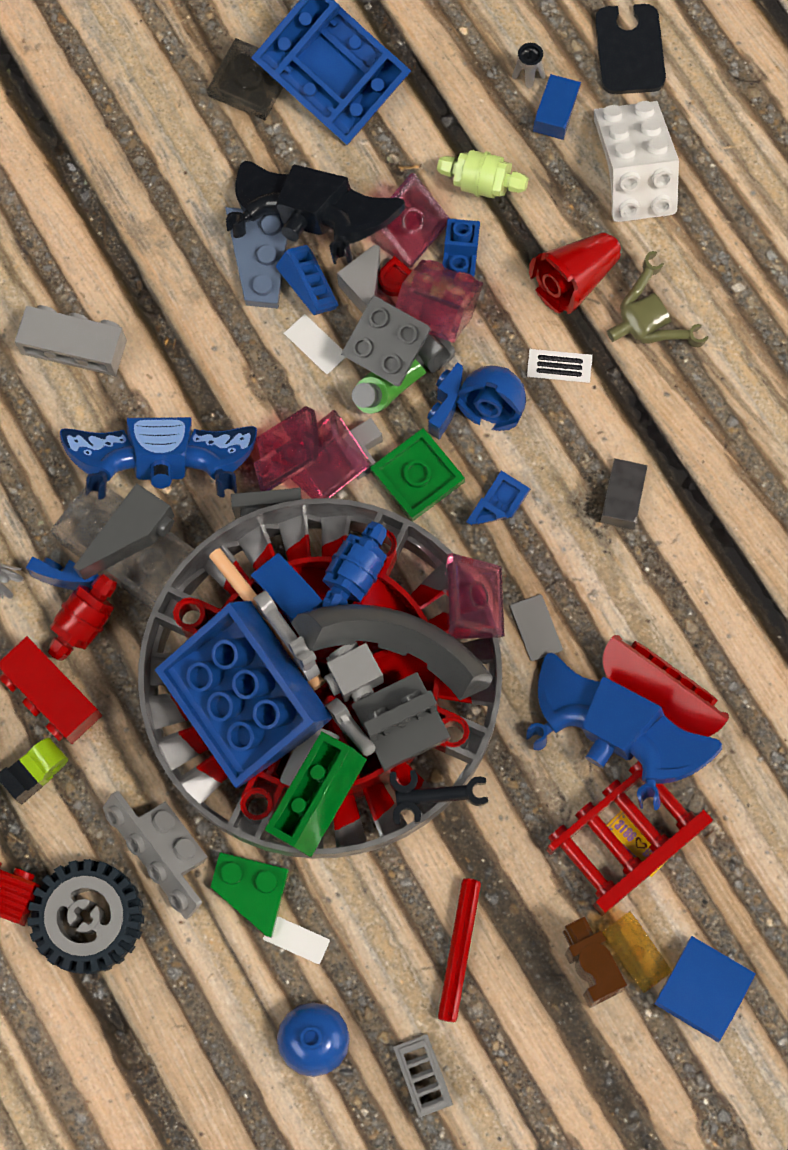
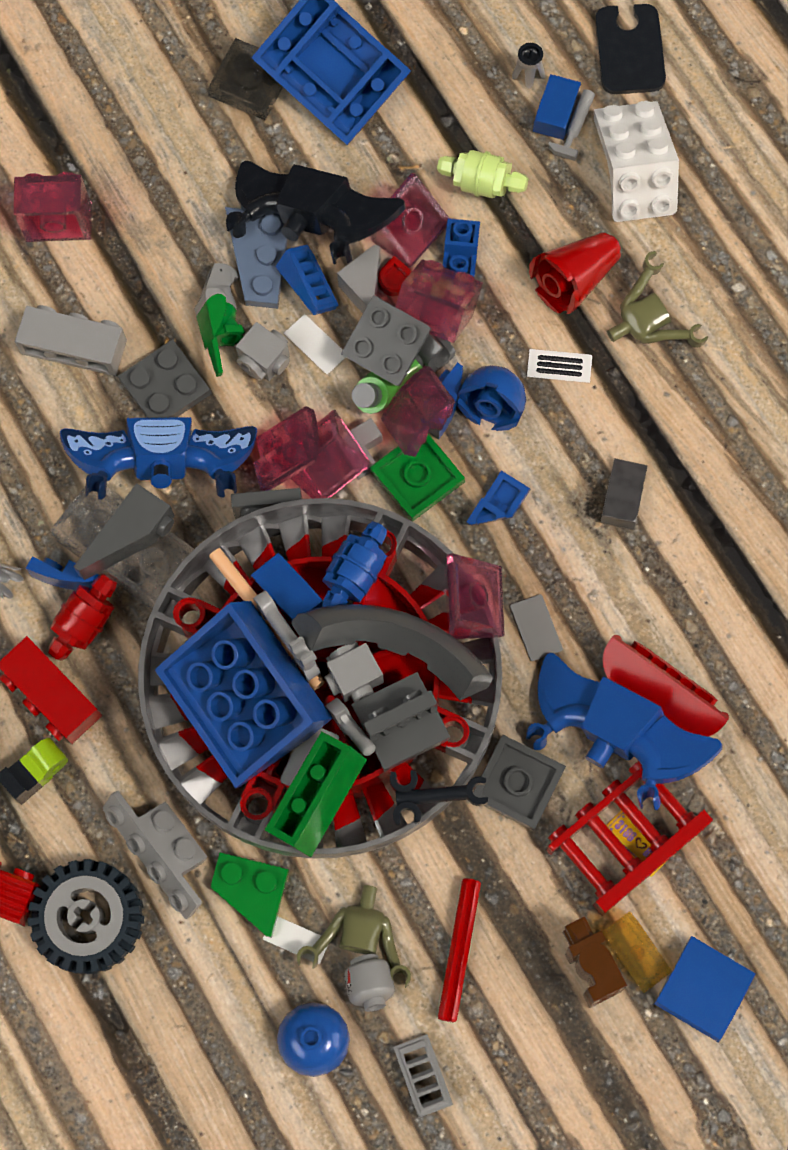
(52, 207): none -> clear pink brick
(165, 383): none -> dark grey plate
(217, 313): none -> green animal
(263, 352): none -> light grey brick
(360, 933): none -> olive piece
(369, 982): none -> light grey head
(416, 408): none -> clear pink slope
(519, 782): none -> dark grey plate
(574, 127): none -> light grey piece

